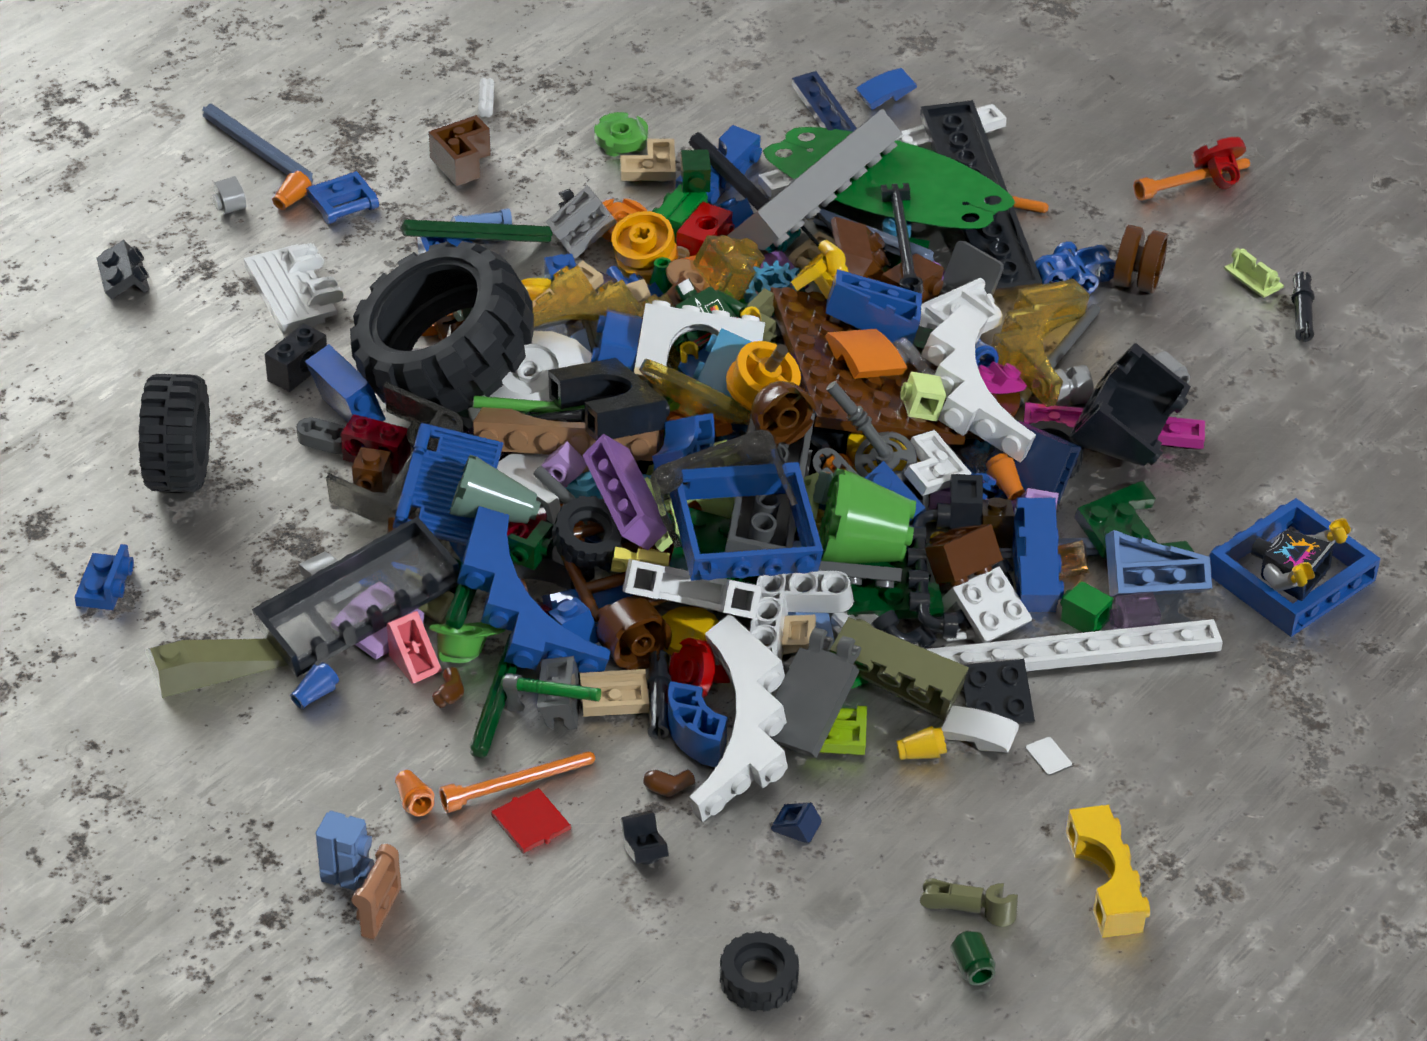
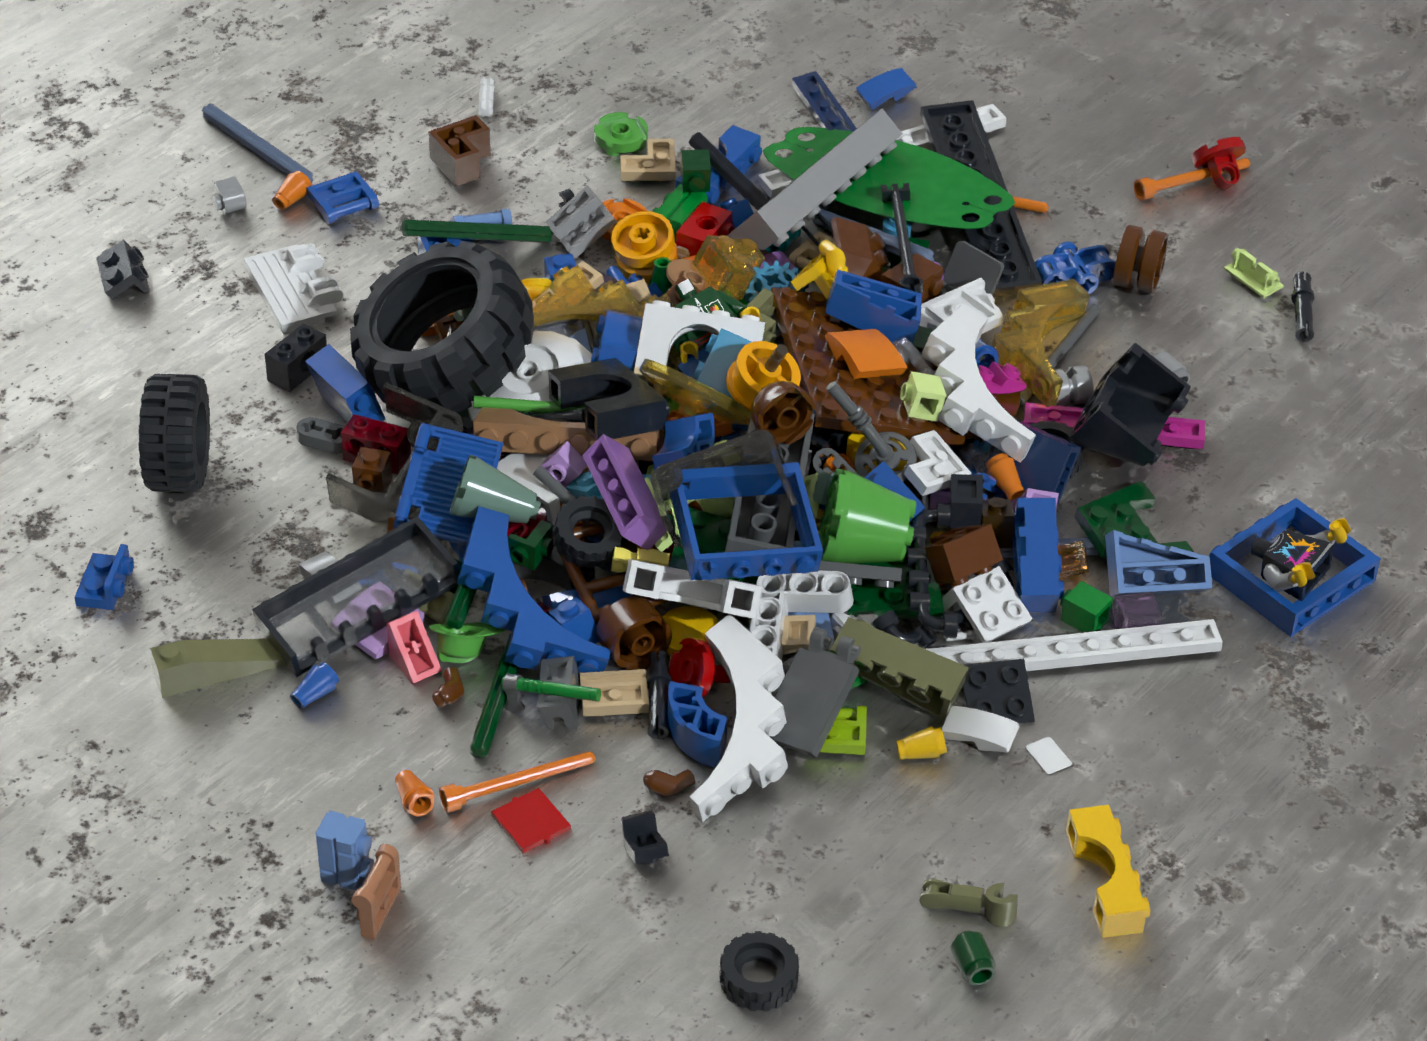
(797, 821): dark blue slope -> none

